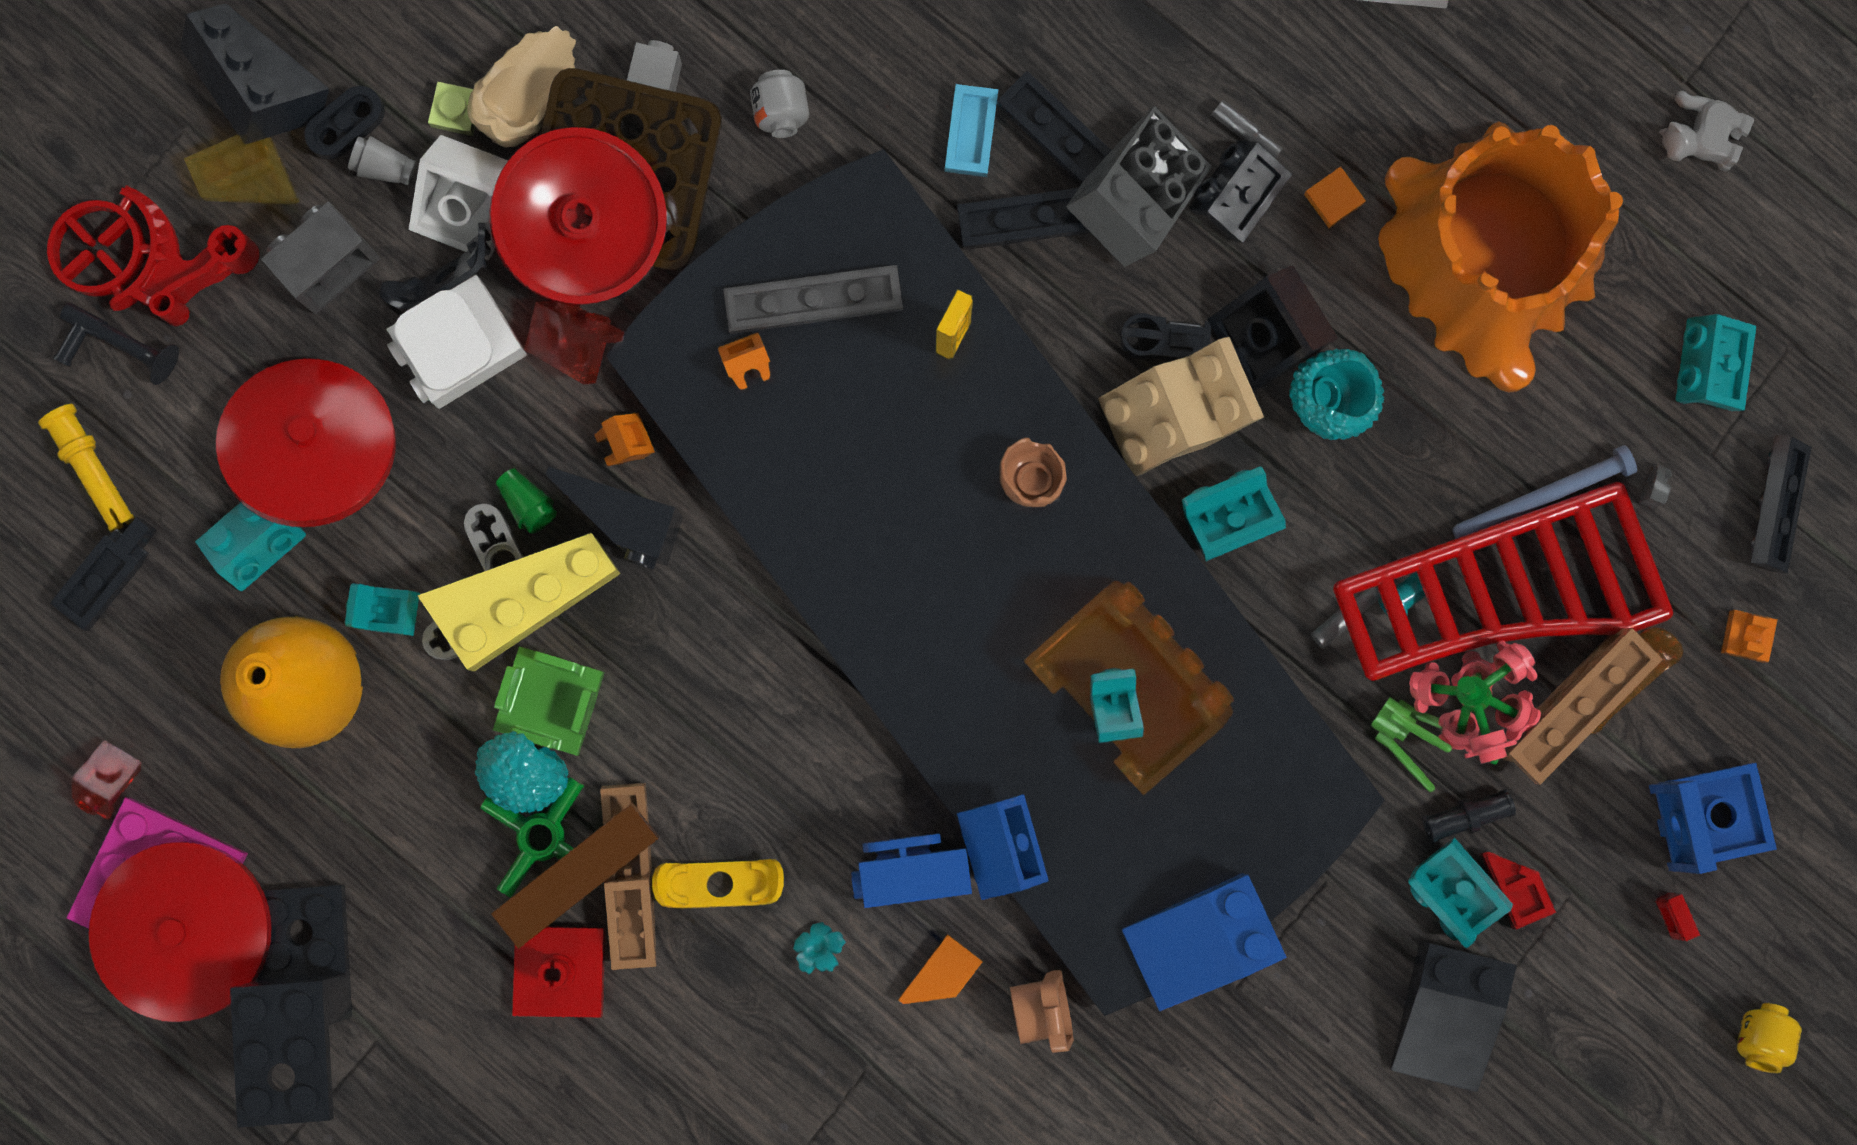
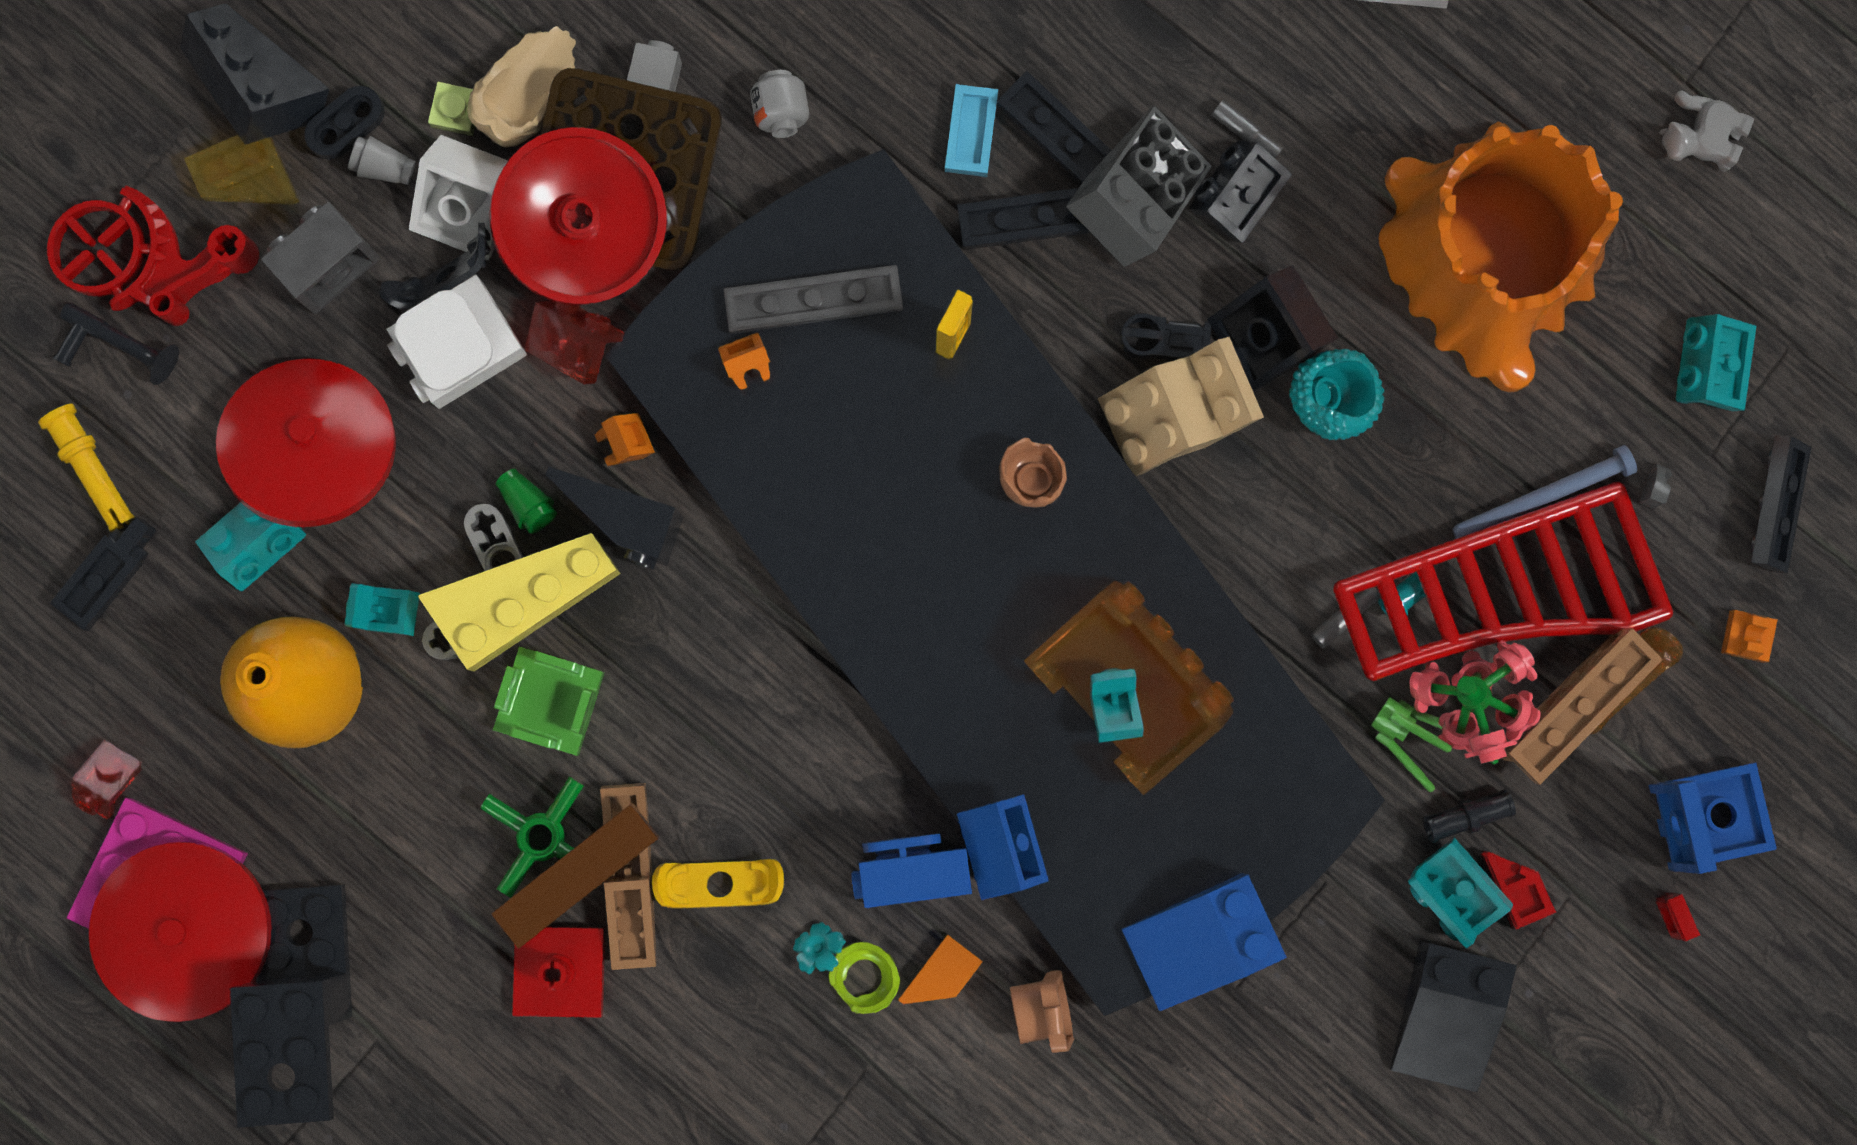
(520, 774): teal hair -> none
(889, 984): none -> lime piece
(1232, 513): teal bracket -> none
(1334, 197): orange tile -> none
(1769, 1038): yellow head -> none

